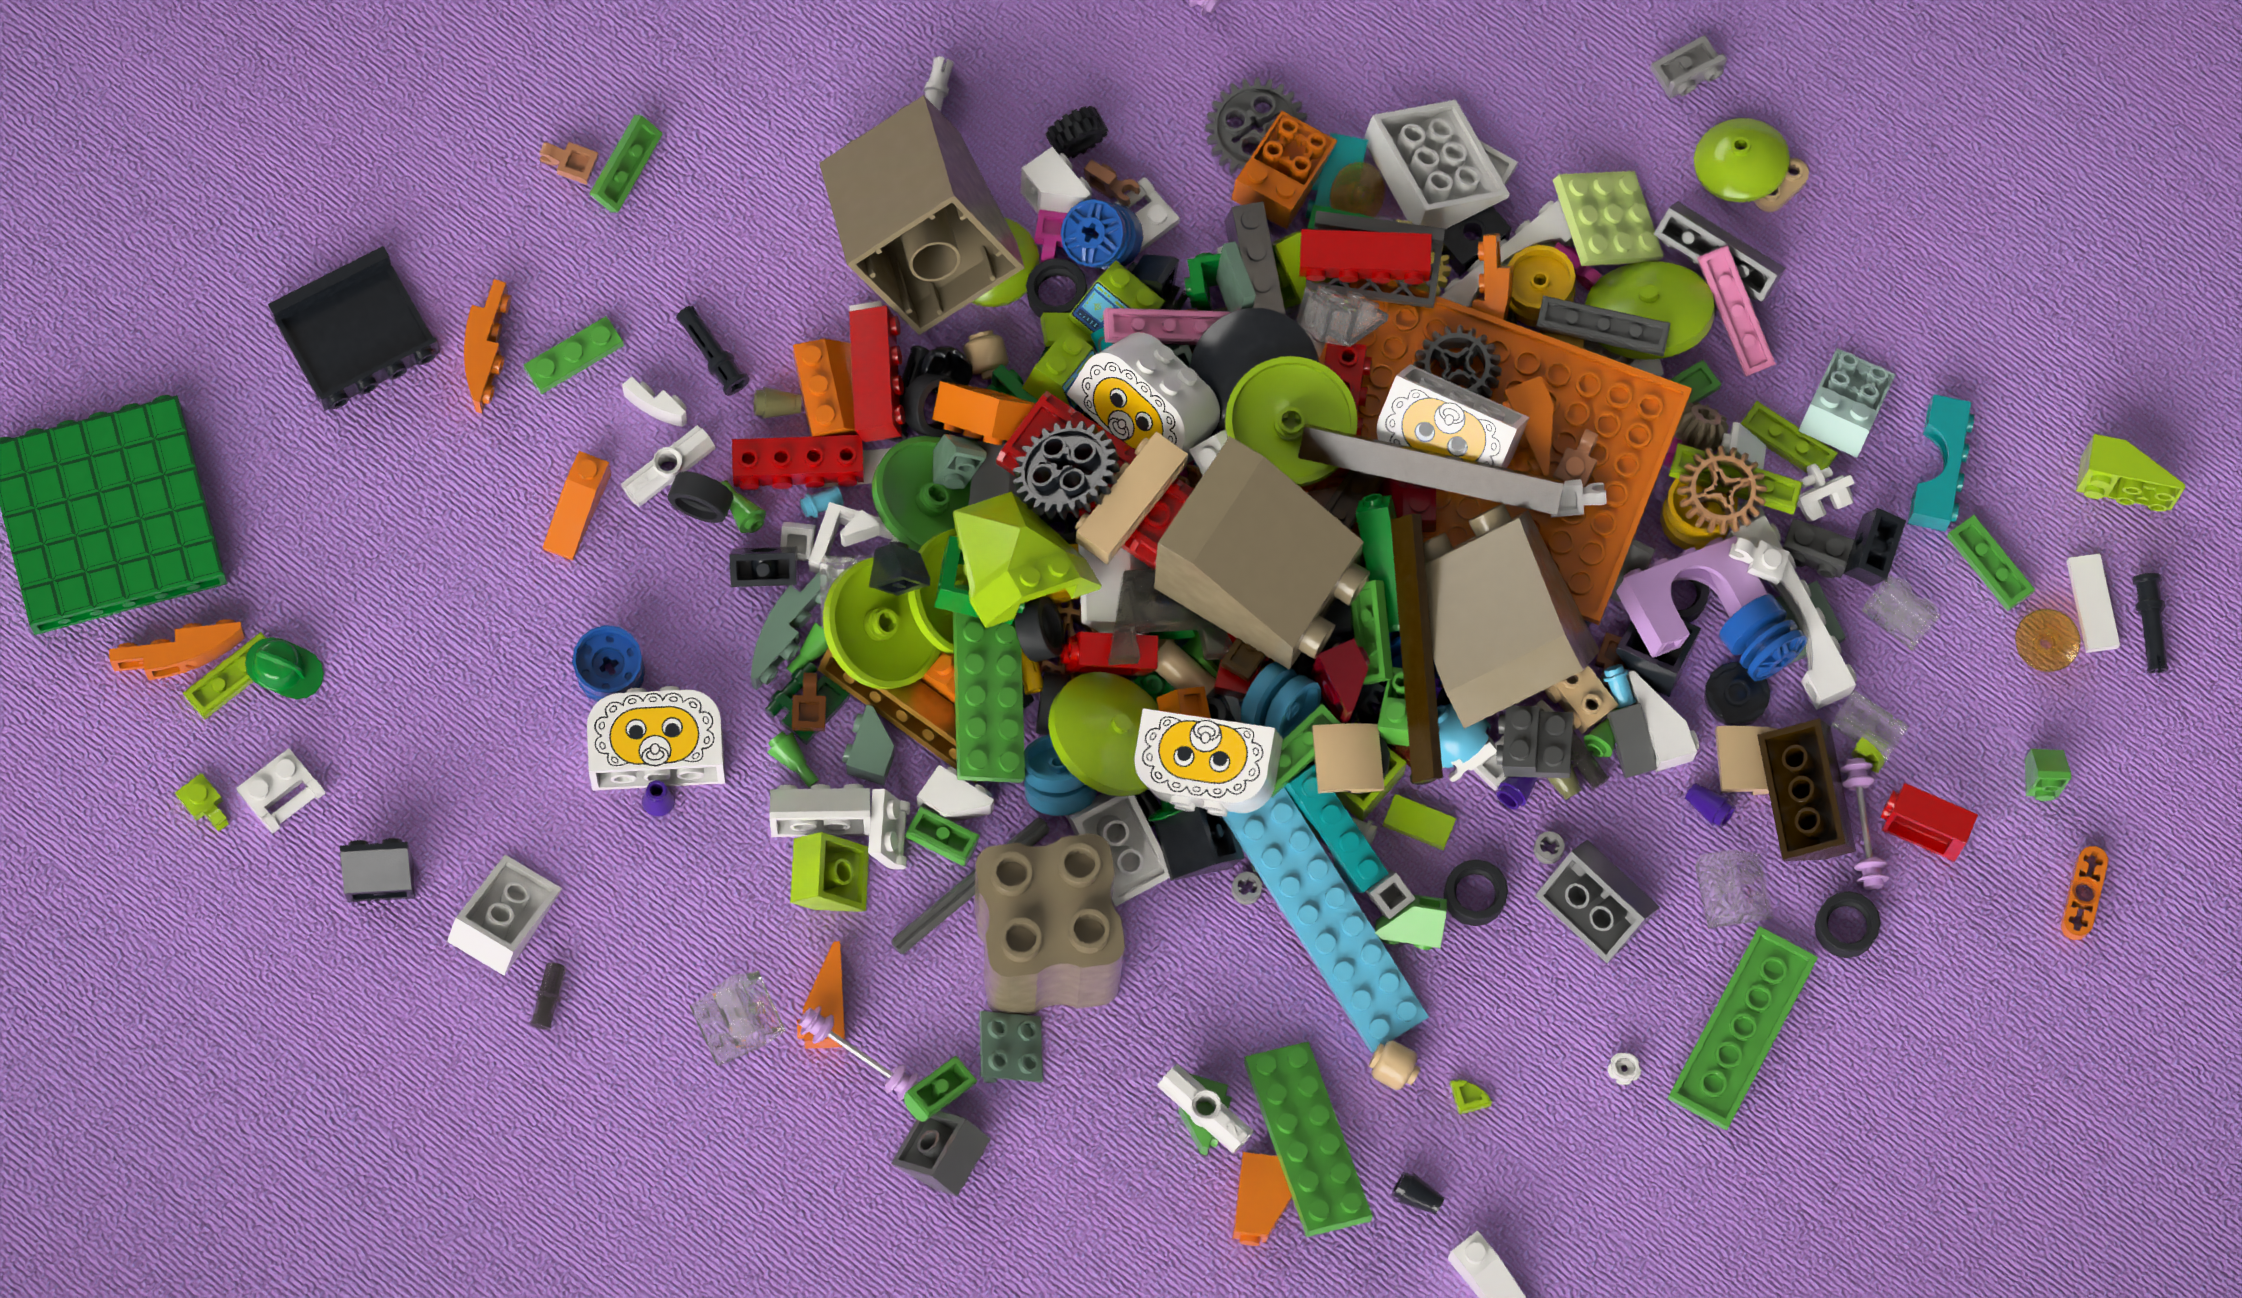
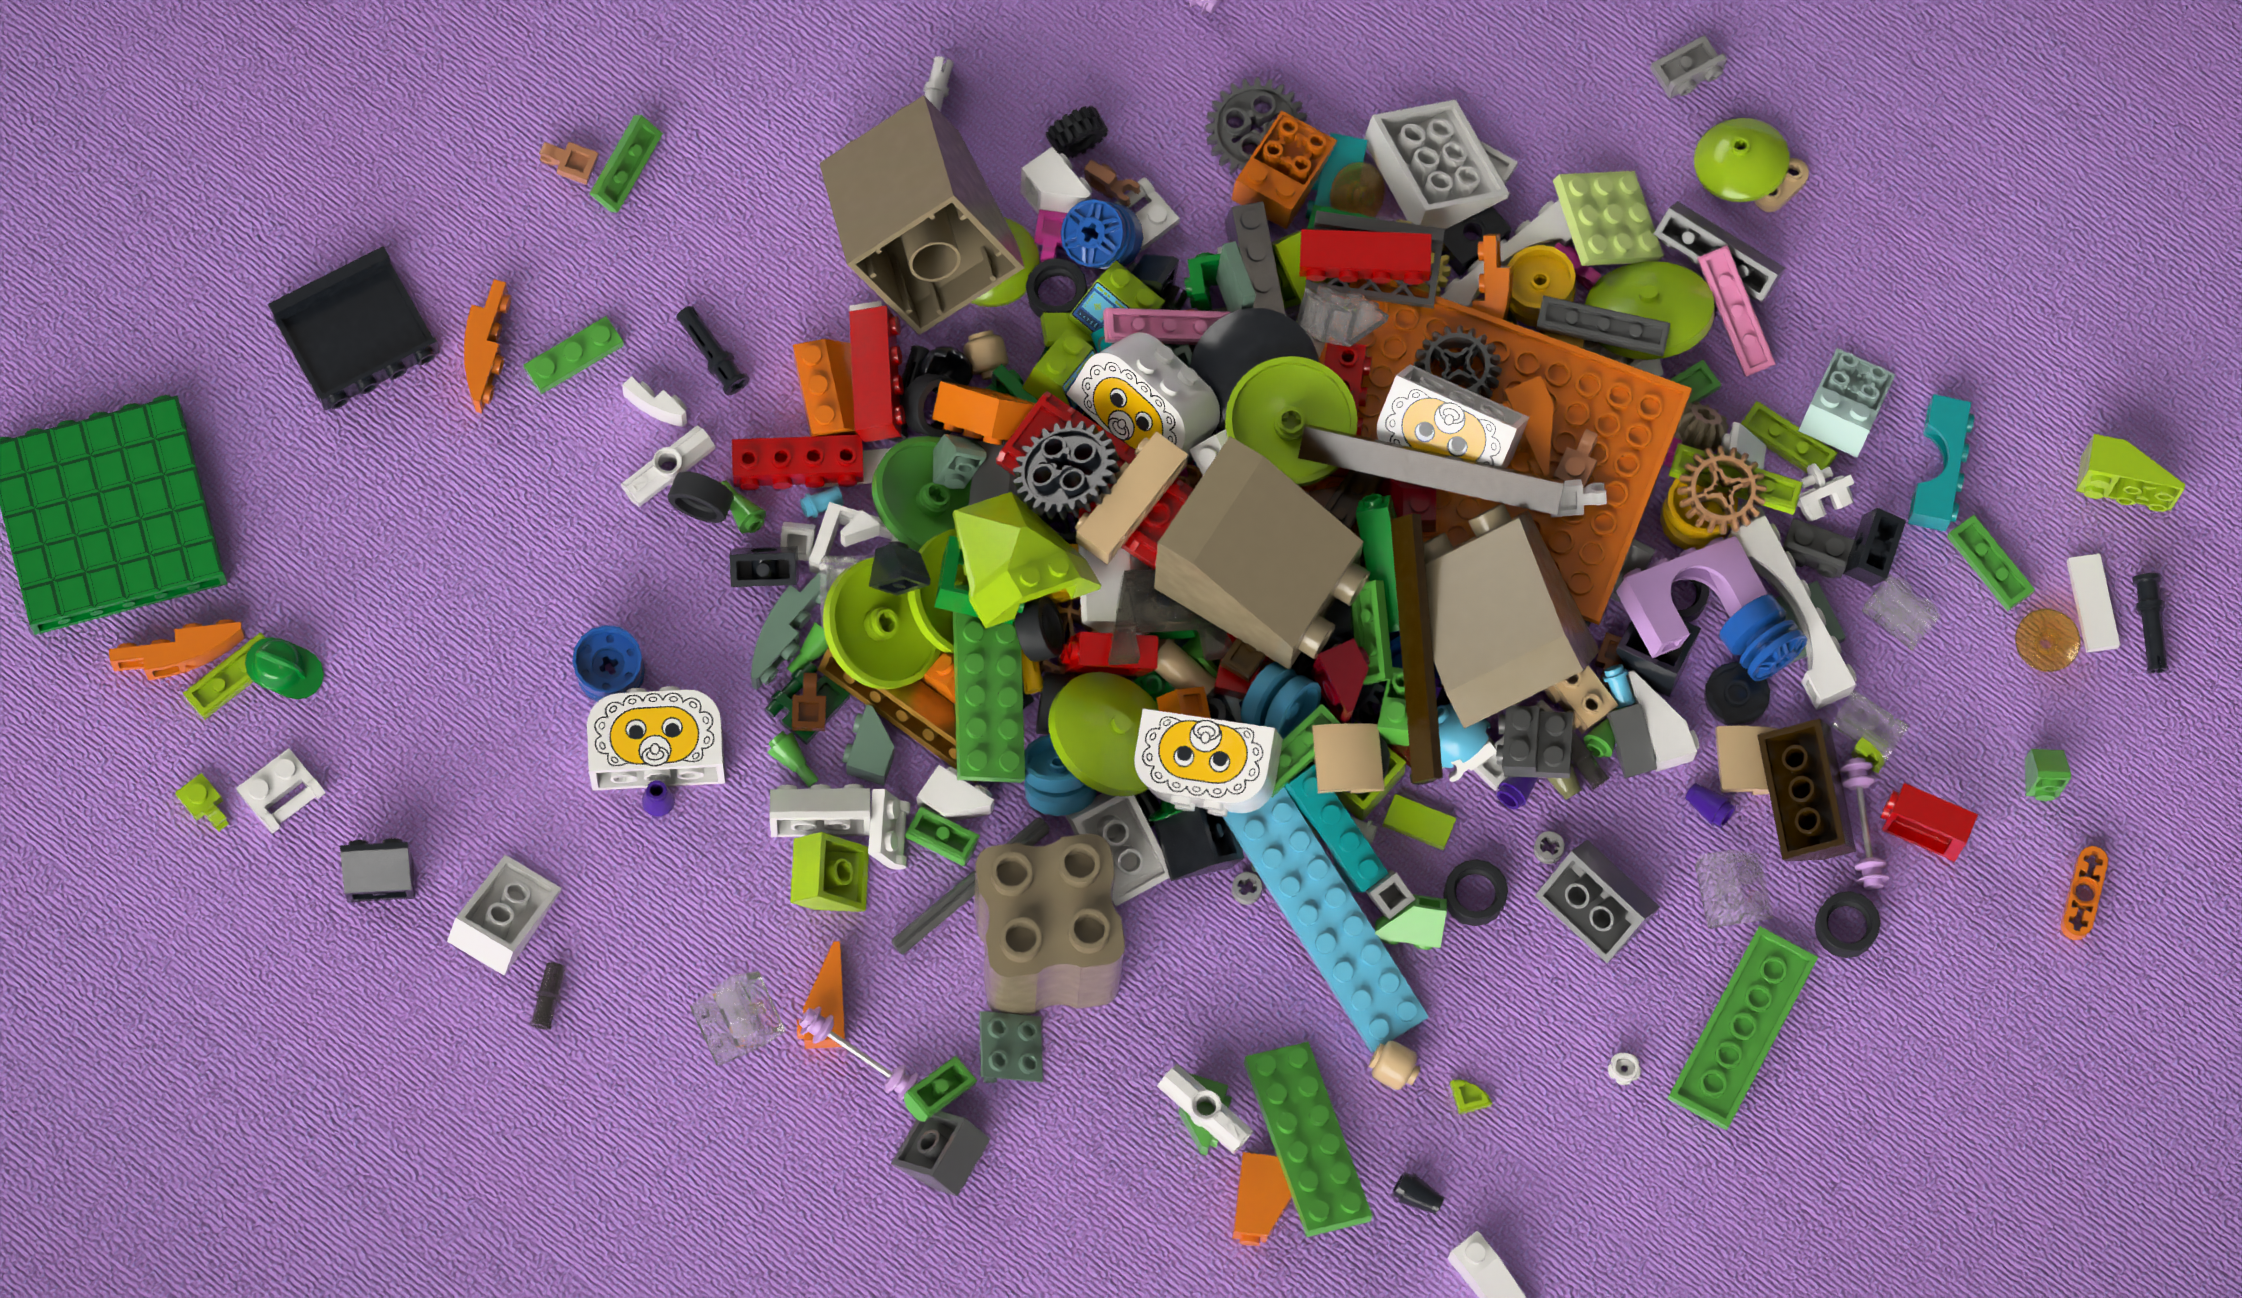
(577, 504): orange slope -> none
(776, 403): olive cone -> none
(1763, 559): white plate -> none

